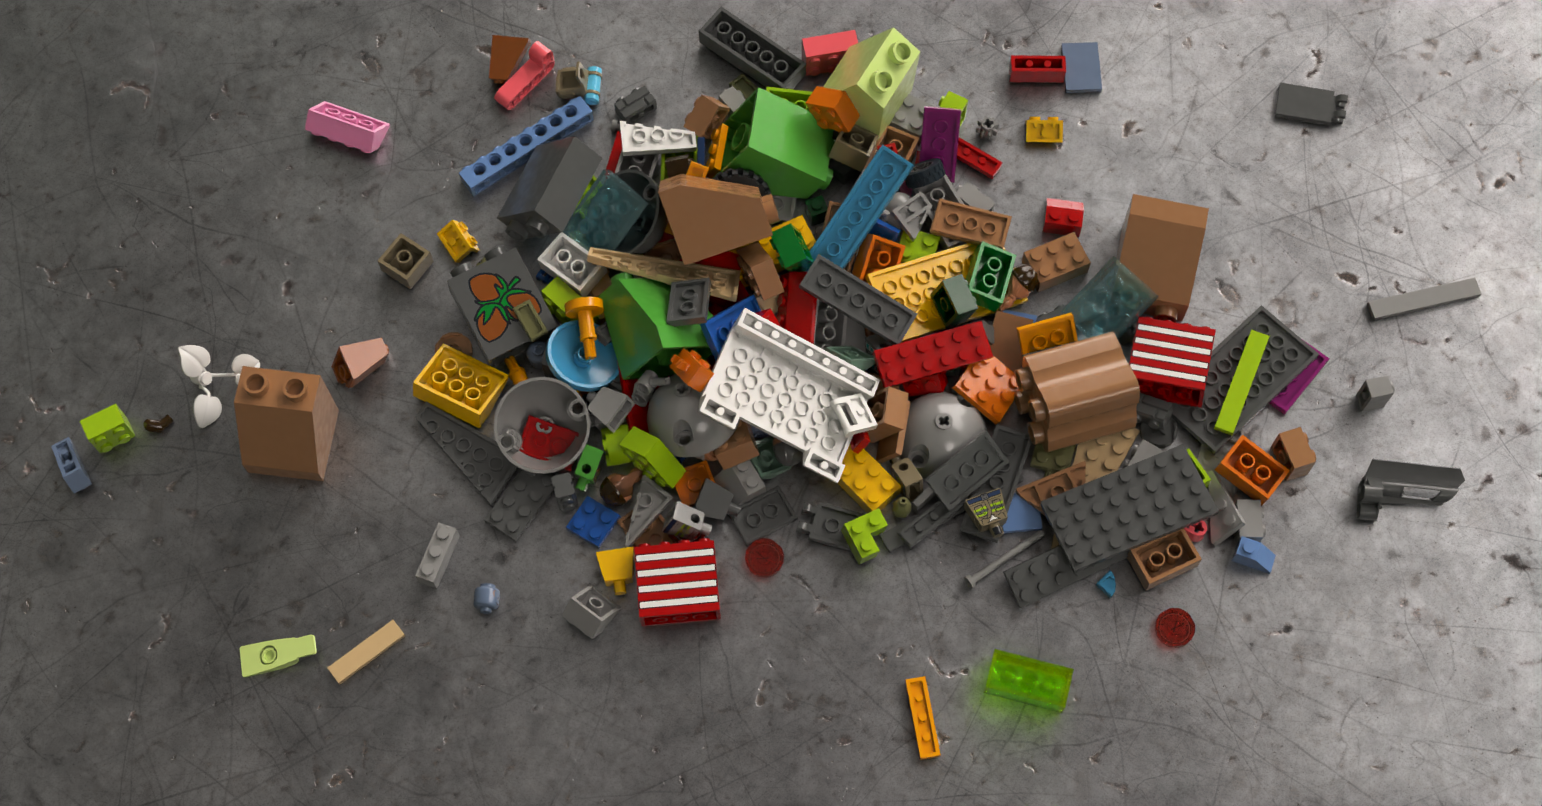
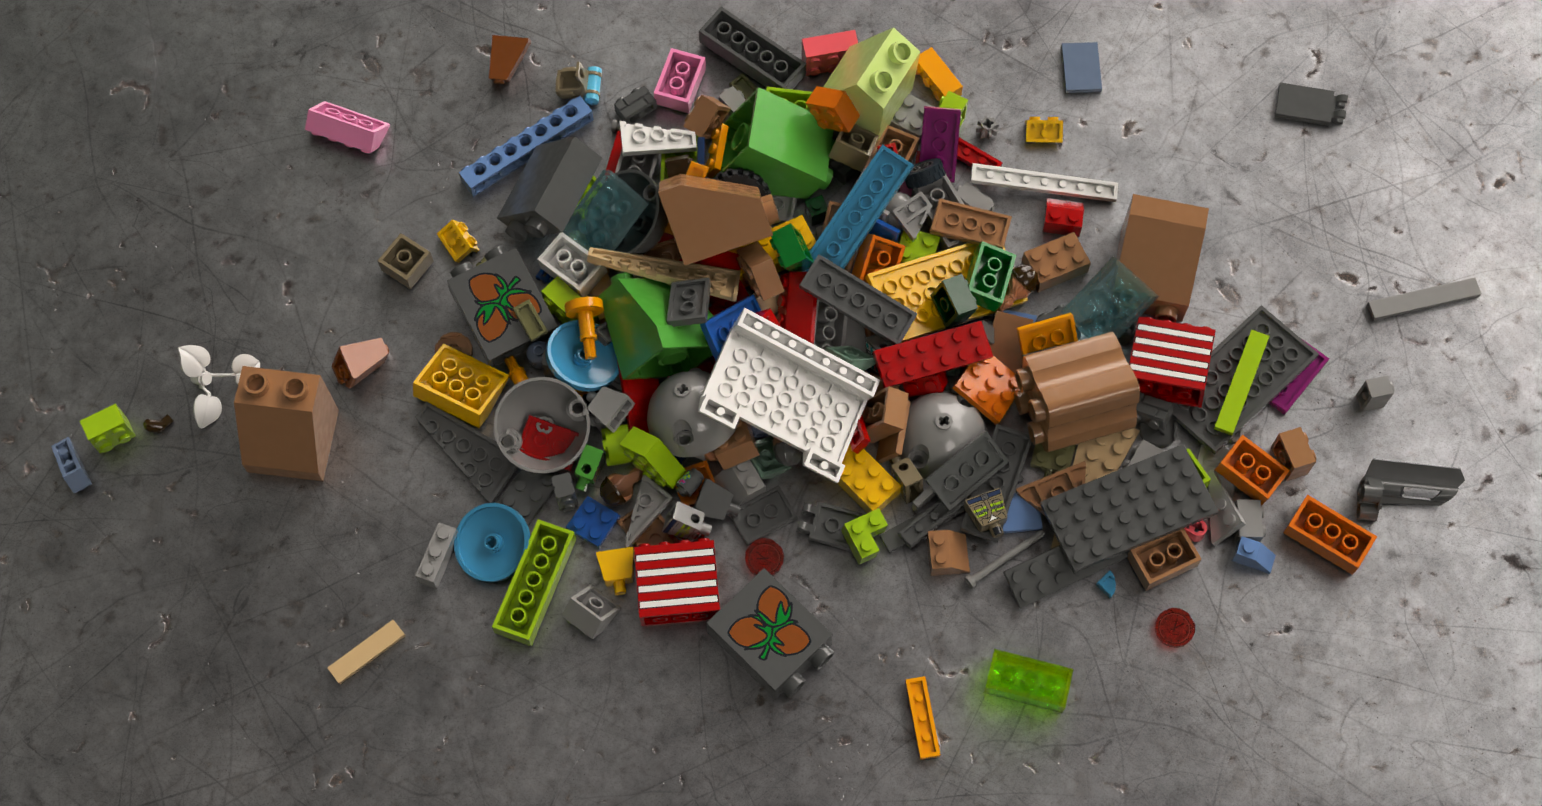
(275, 654): yellowish green piece -> none
(486, 598): sand blue head -> none
(491, 542): none -> dark azure dish
(527, 77): coral beam -> none
(534, 582): none -> lime brick
(646, 386): light grey beam -> none
(680, 80): none -> bright pink brick
(689, 482): none -> dark grey brick
(691, 369): orange brick -> none
(771, 635): none -> dark grey brick
(858, 411): white plate -> none
(902, 507): olive plant -> none
(937, 75): none -> light orange brick
(947, 552): none -> medium nougat slope
(1037, 68): red brick -> none
(1044, 182): none -> white plate
(1330, 534): none -> orange brick

